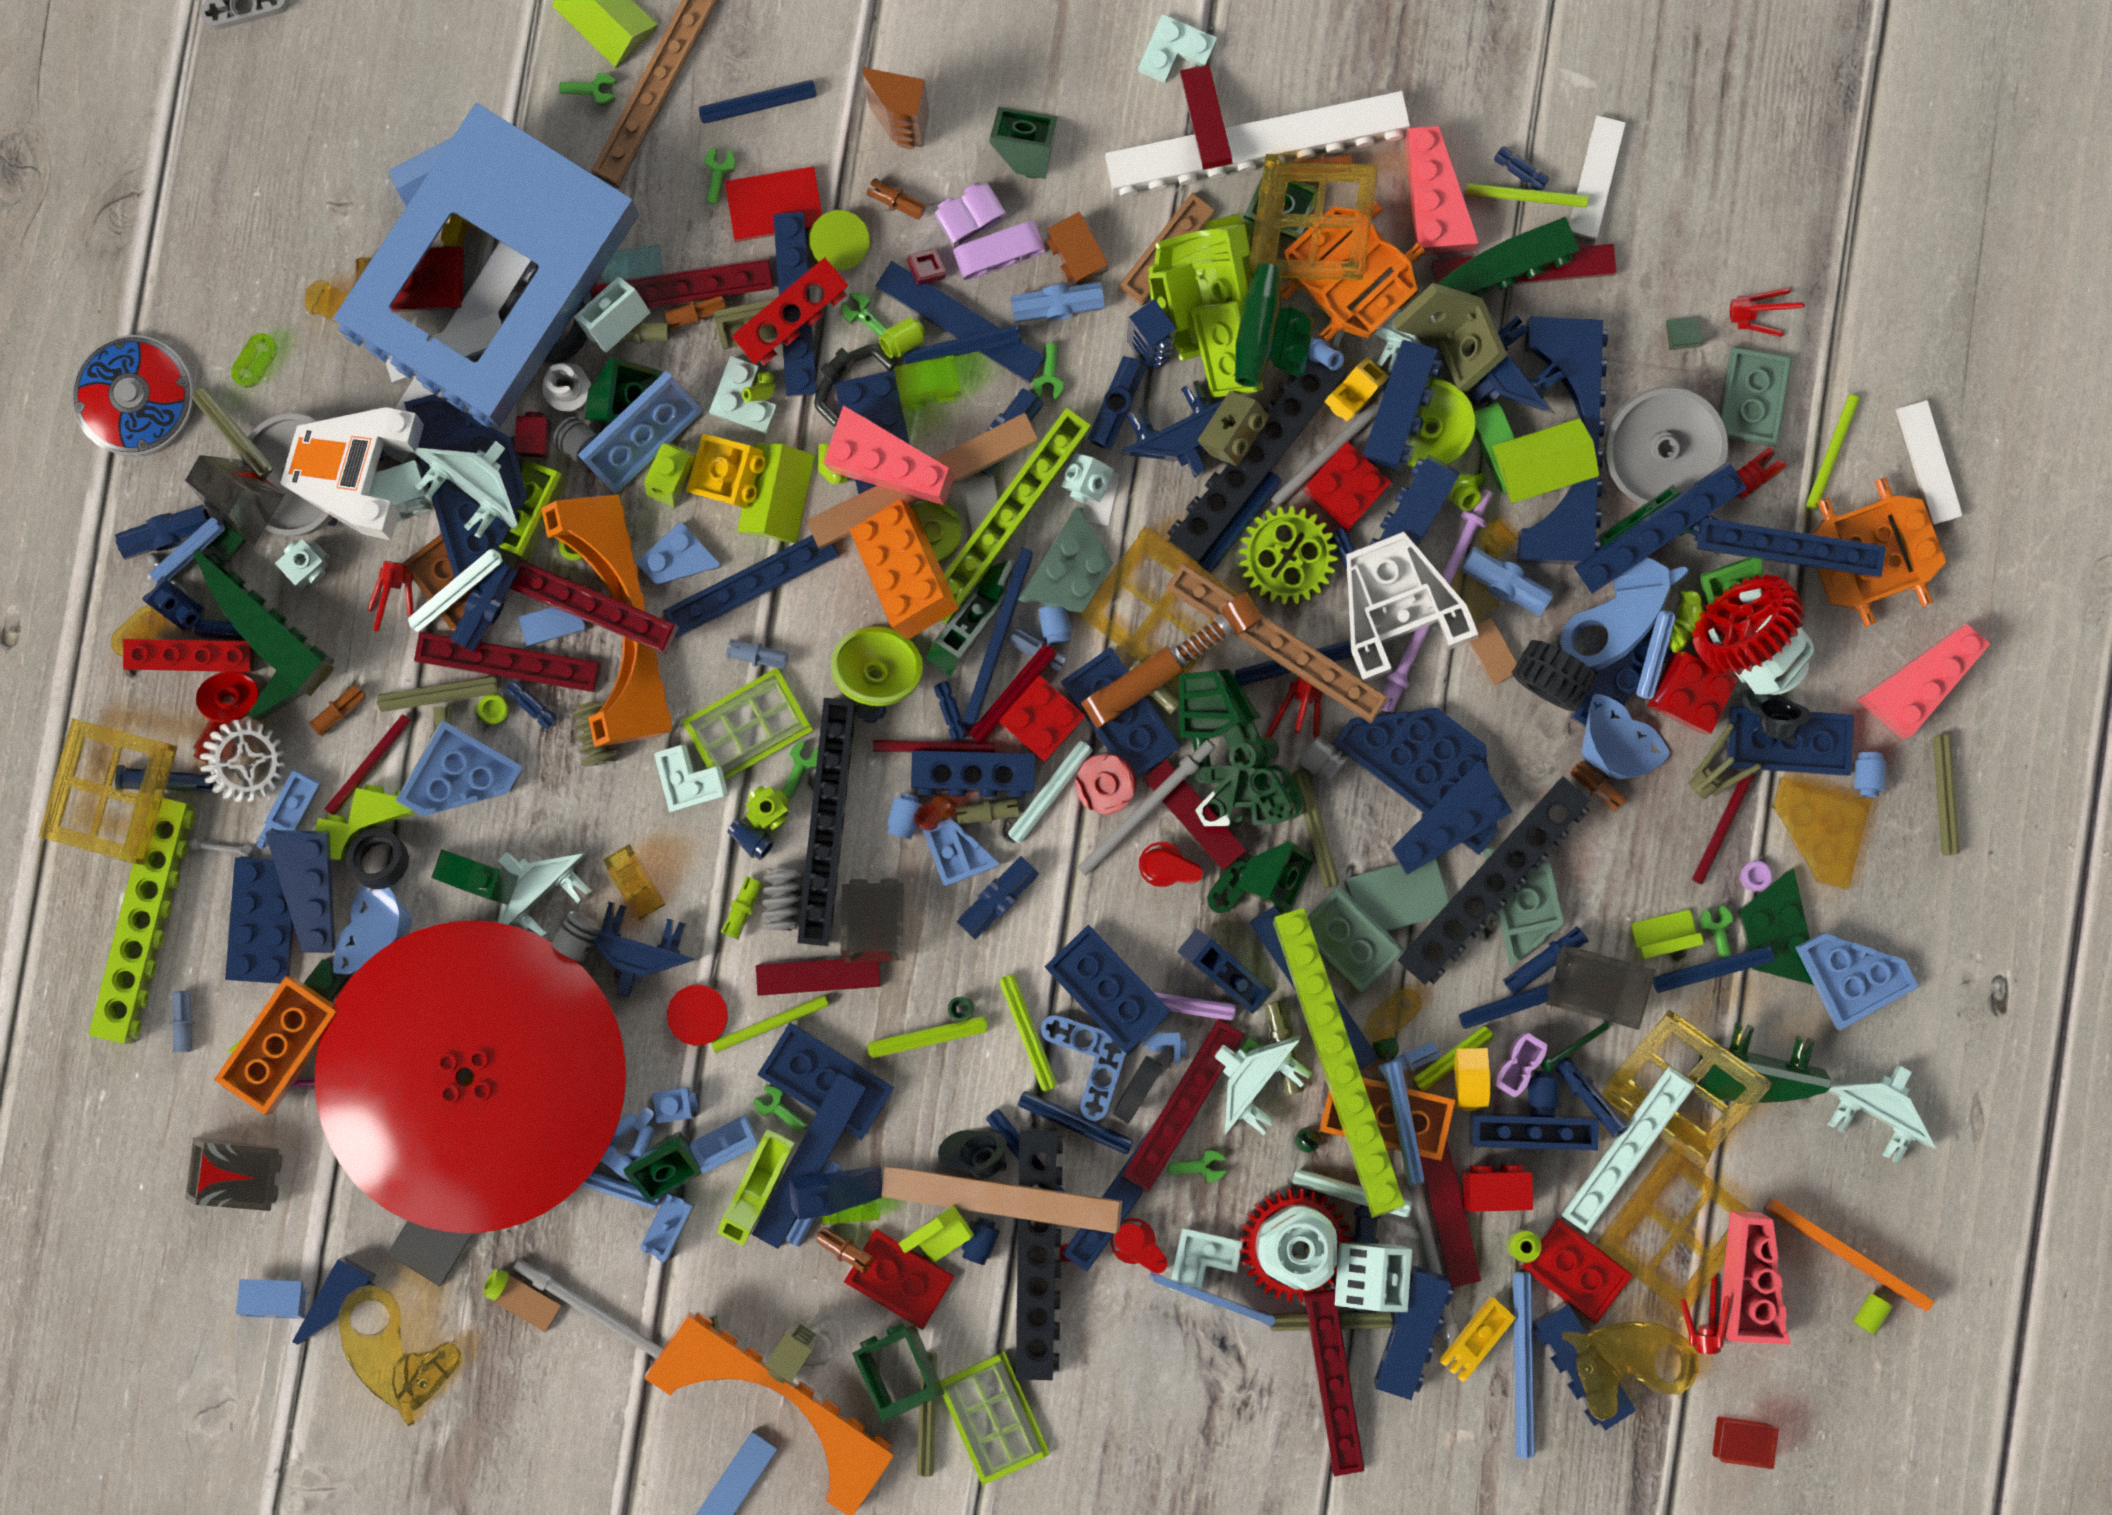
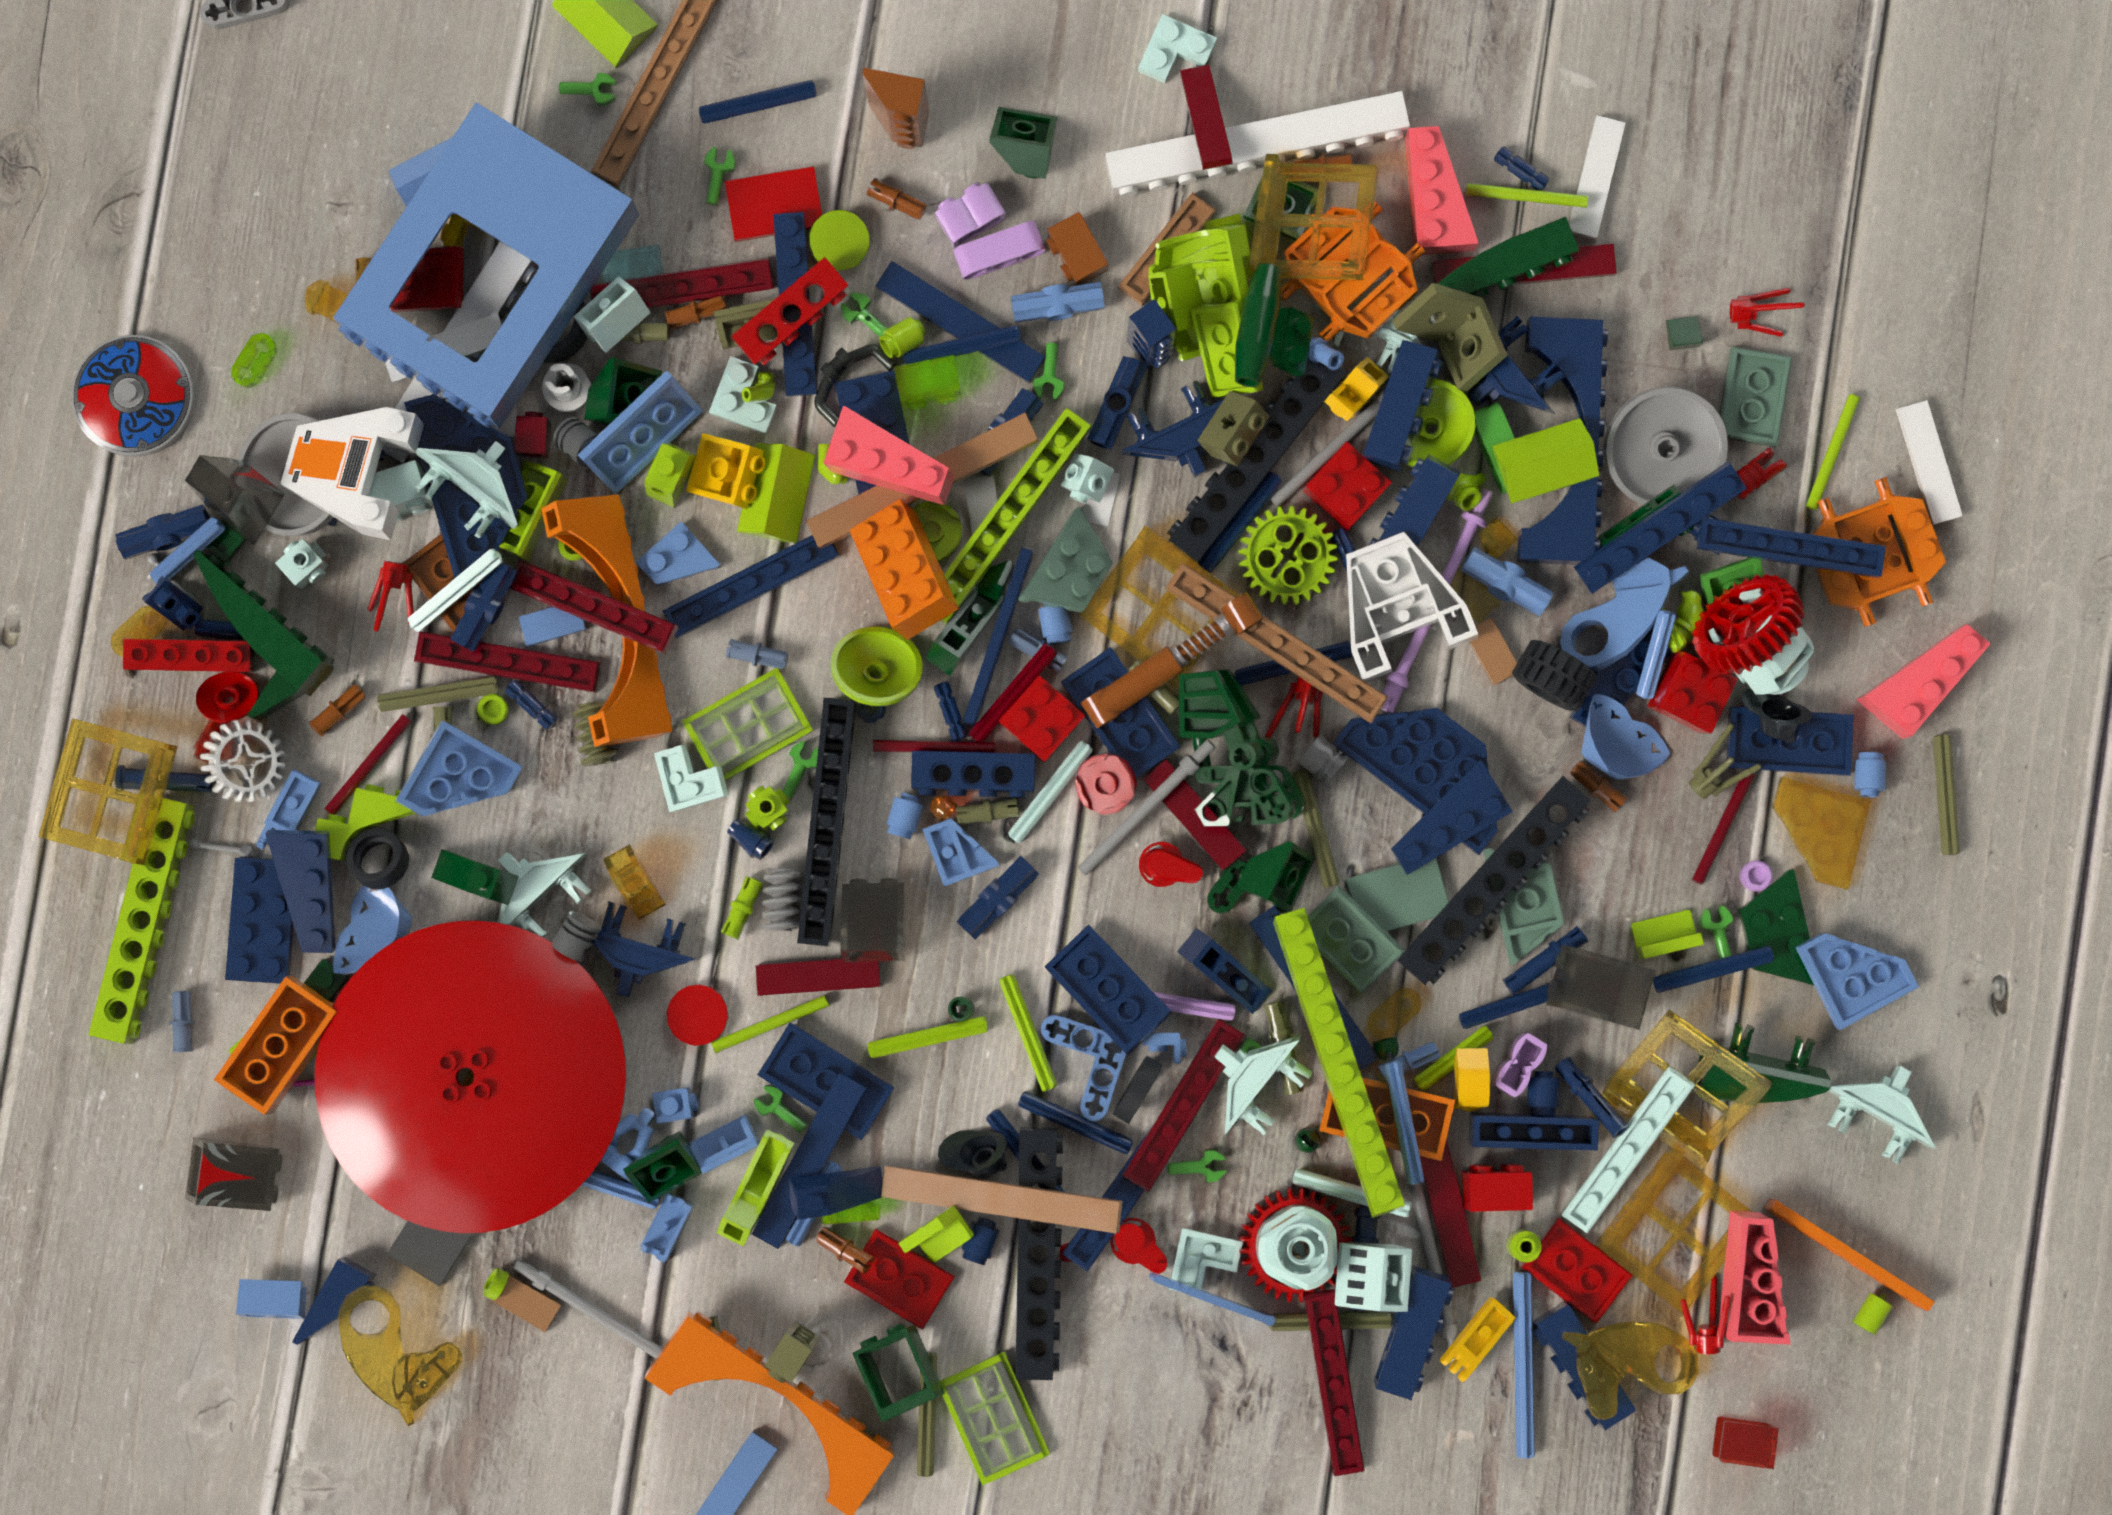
(232, 433): olive axle -> none
(926, 266): dark red tile -> none
(930, 813): clear red hinge -> none
(1547, 1063): dark green piece -> none

